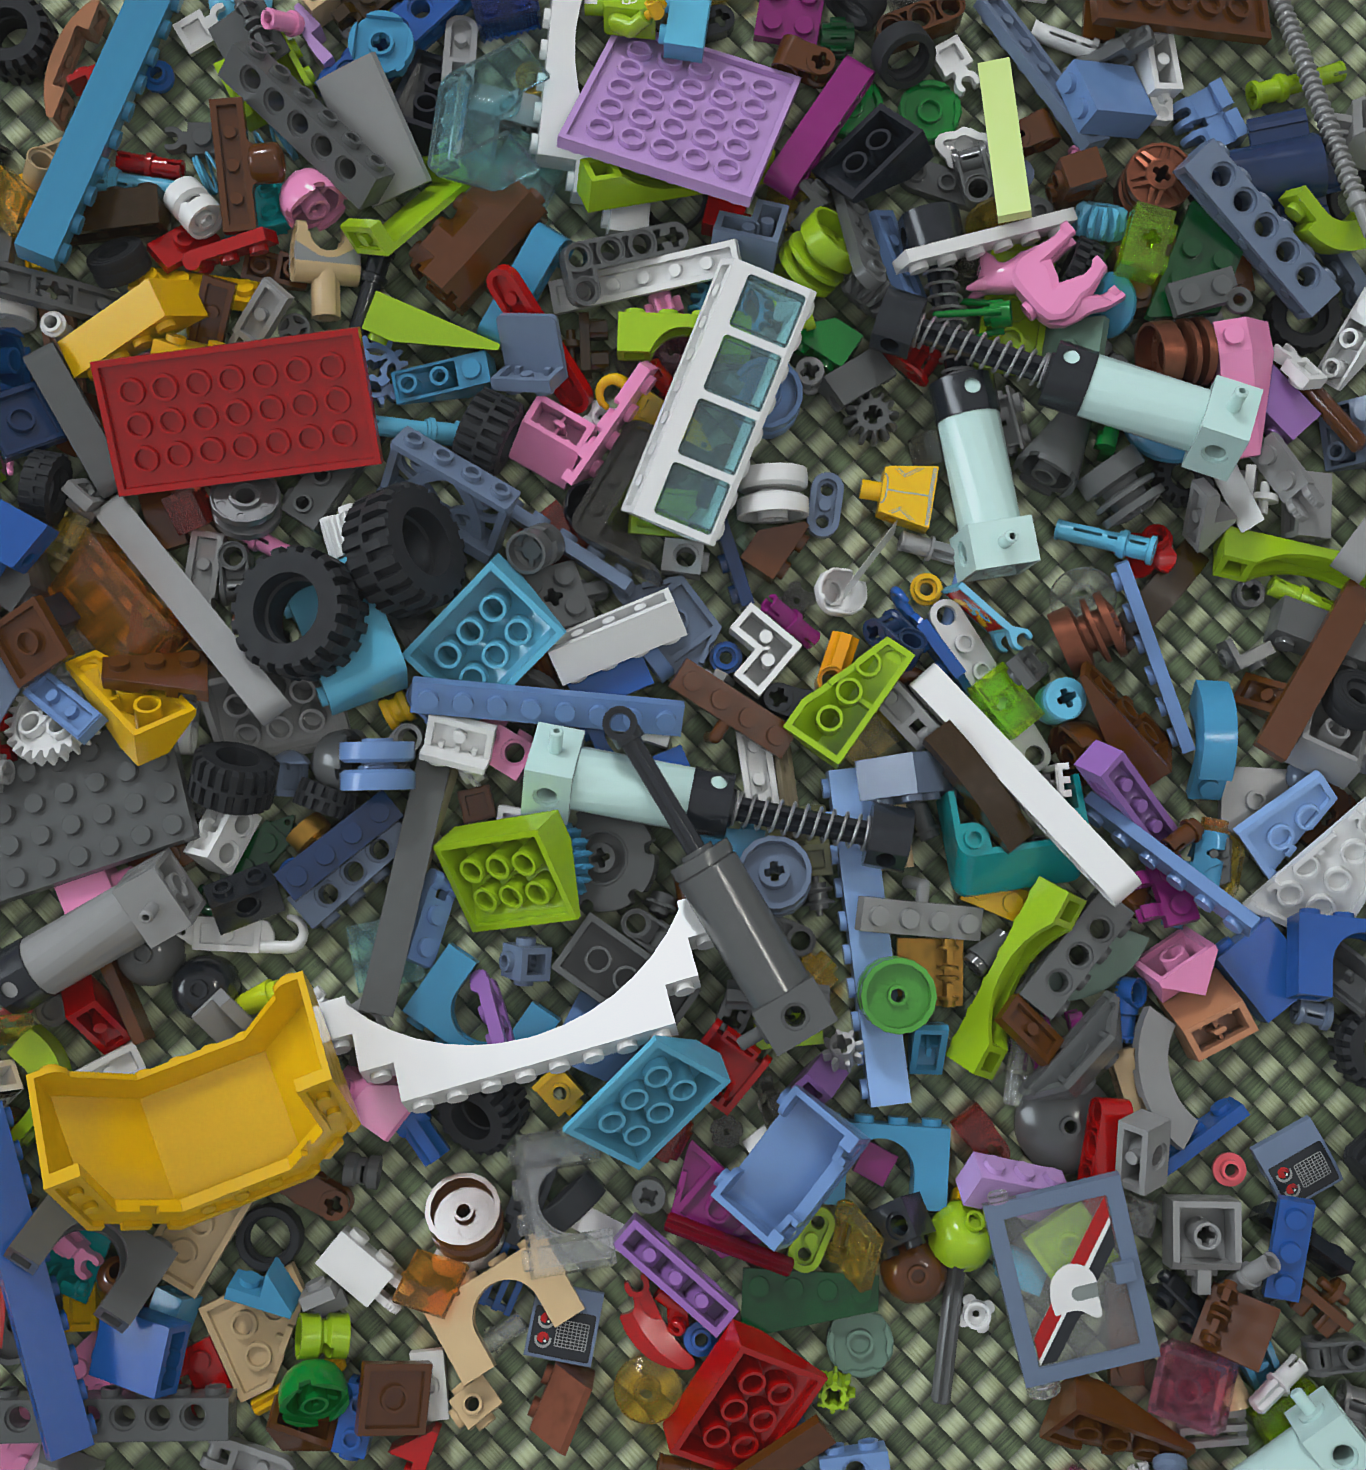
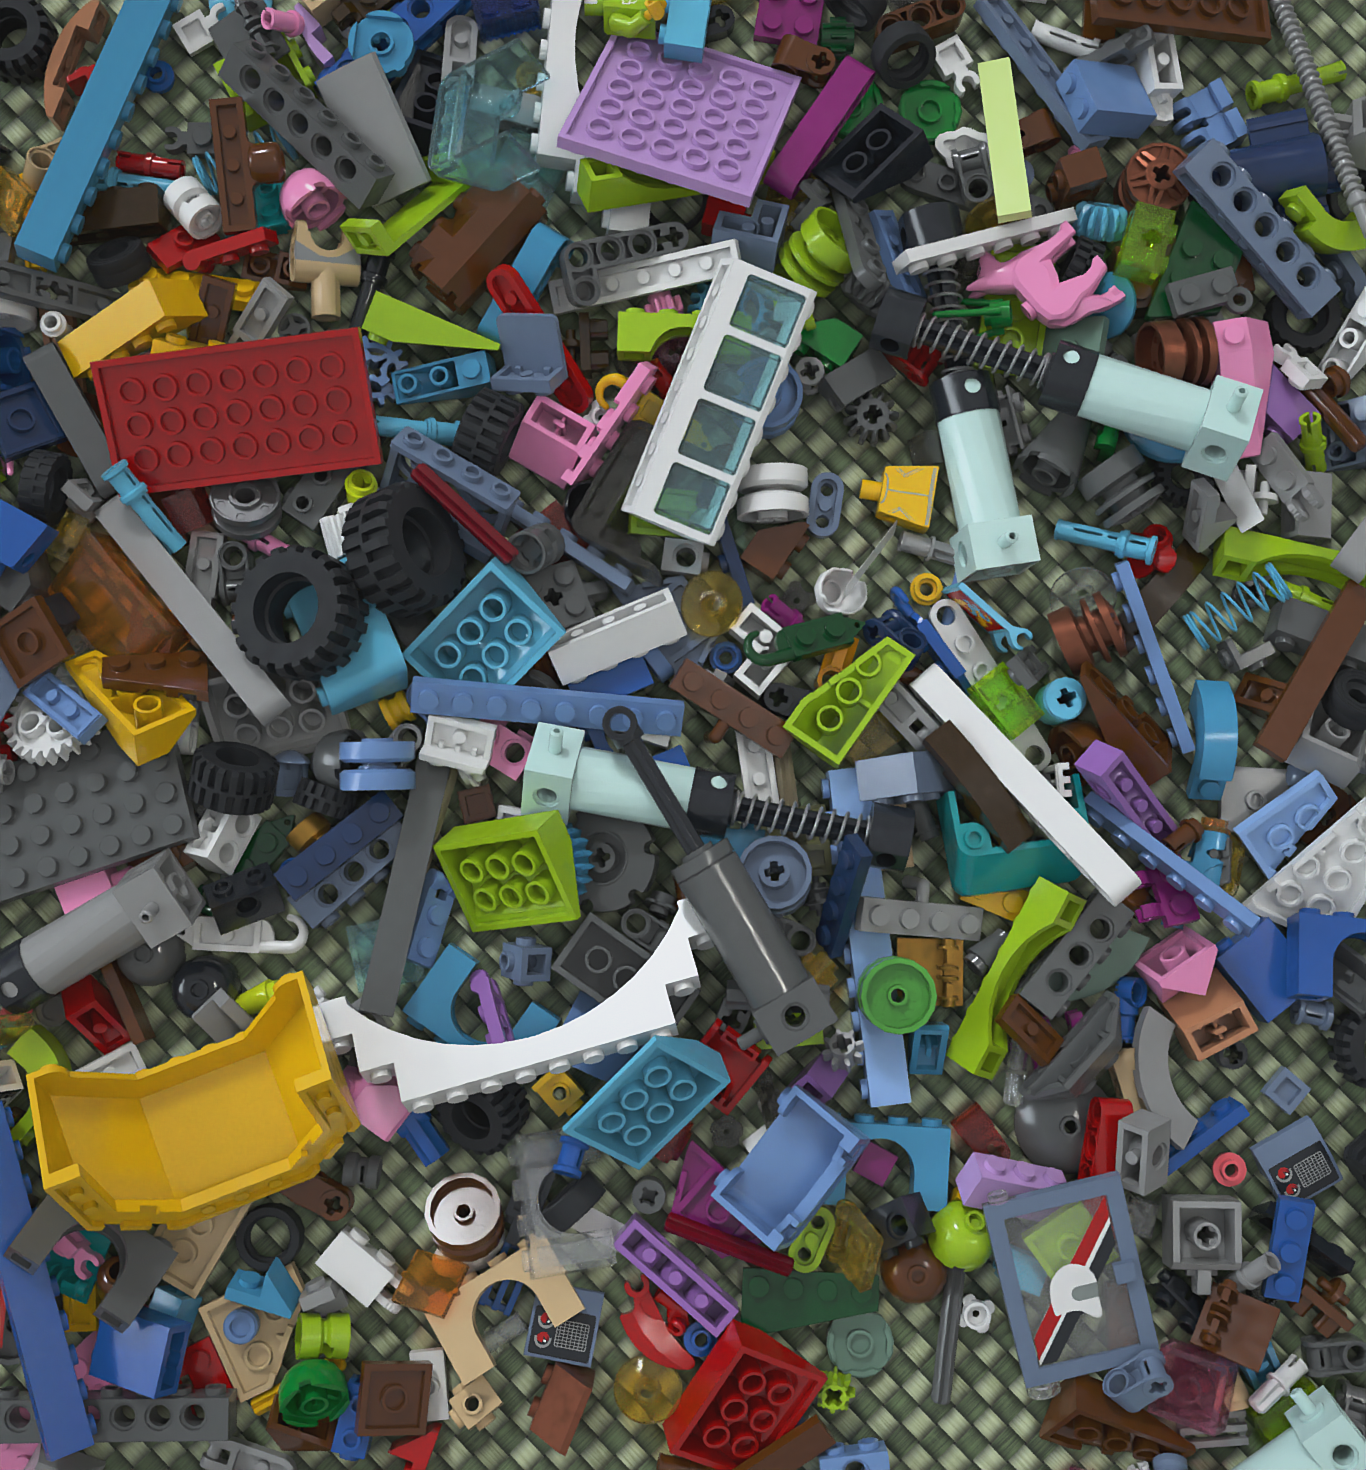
(135, 495): none -> medium azure pin
(241, 1325): none -> medium blue tile
(359, 484): none -> neon yellow cone
(464, 513): none -> dark red axle
(570, 1157): none -> blue bush
(699, 599): none -> clear yellow dish
(806, 640): none -> dark green plate
(843, 895): none -> dark blue plate
(1137, 1383): none -> sand blue piece
(1237, 1062): none -> black bush
(1280, 585): none -> medium azure piece
(1285, 1090): none -> sand blue plate
(1312, 442): none -> lime pin
(1338, 381): none -> reddish brown plate

